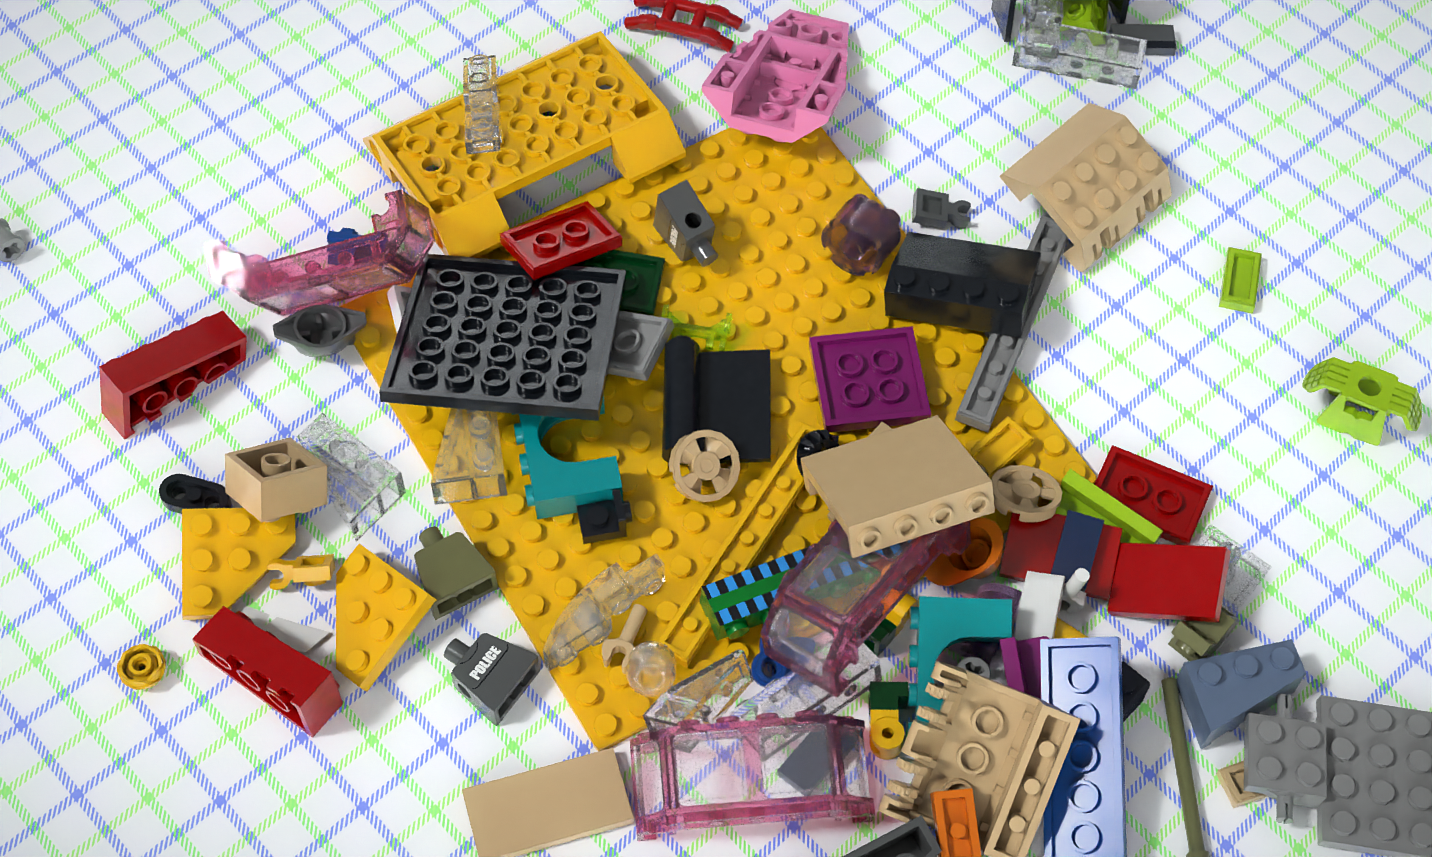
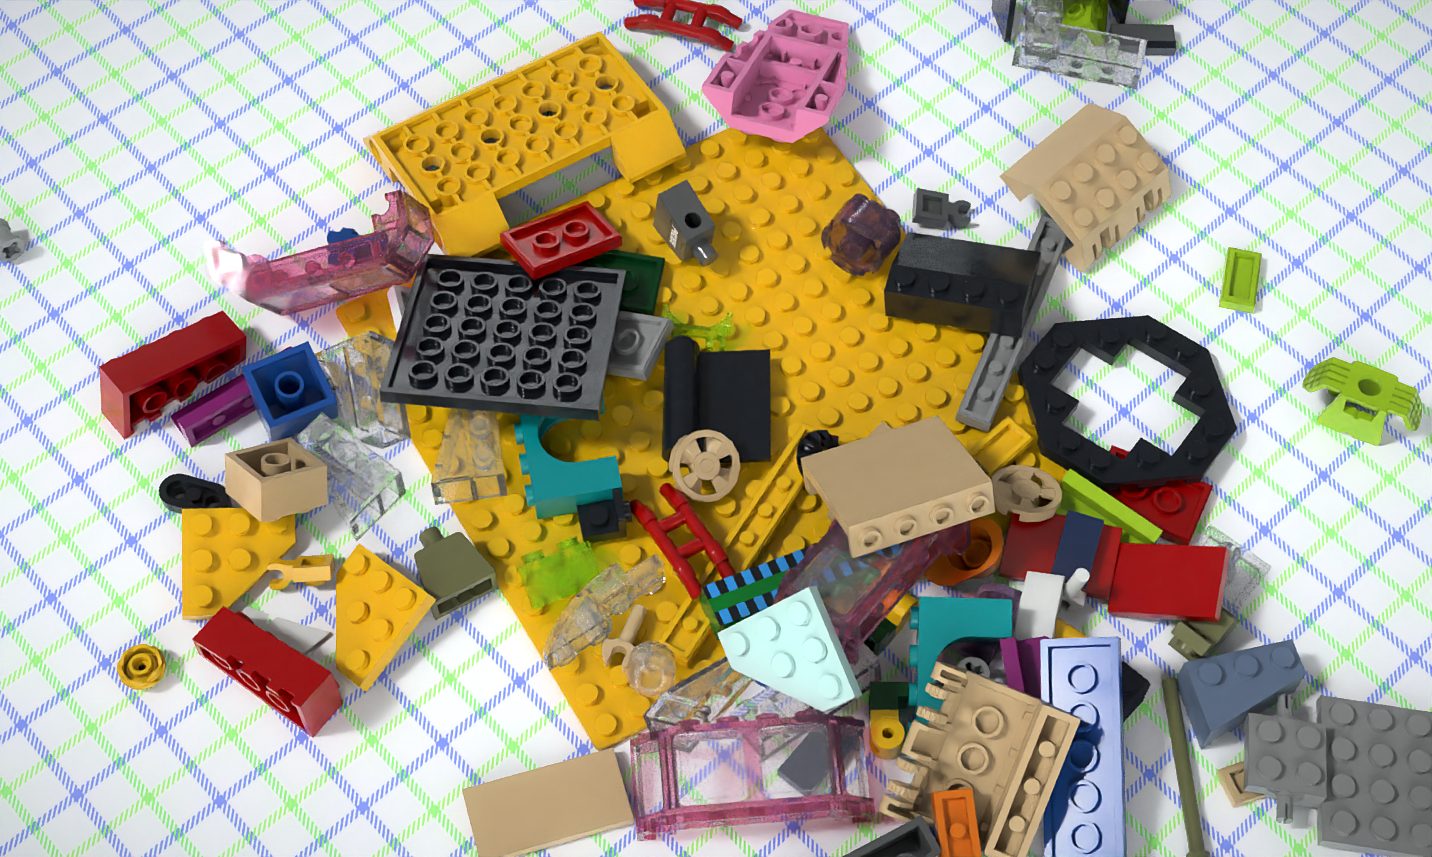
(215, 411): none -> magenta panel
(289, 391): none -> blue slope
(320, 329): dark grey hat -> none
(356, 374): none -> clear wedge
(481, 104): clear slope -> none
(491, 673): dark grey torso -> none
(558, 572): none -> clear neon green bracket
(678, 555): none -> red piece
(793, 651): none -> light aqua plate
(869, 379): magenta plate -> none
(1145, 463): none -> black plate

